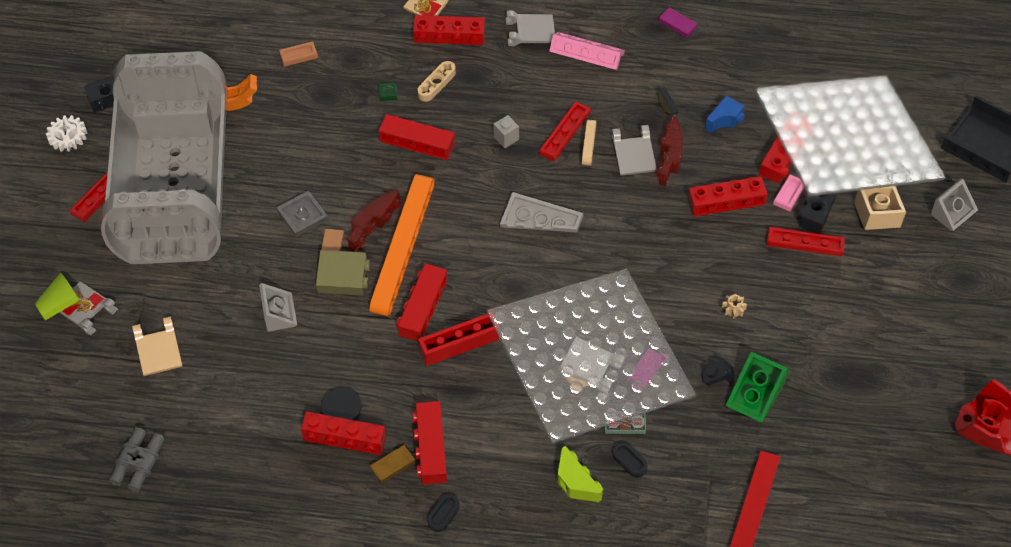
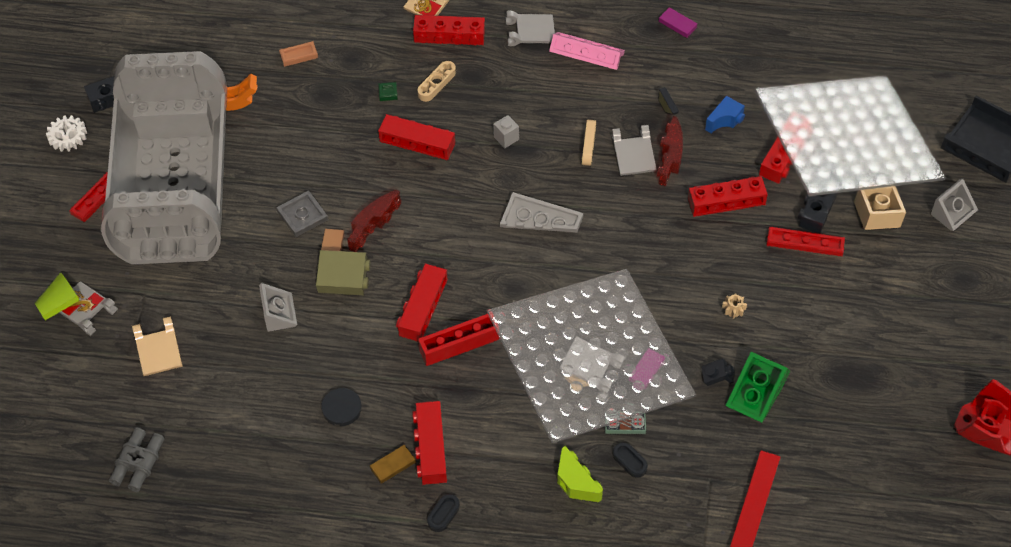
(343, 433): red brick -> none
(402, 245): orange beam -> none
(564, 131): red tile -> none
(789, 193): bright pink tile -> none

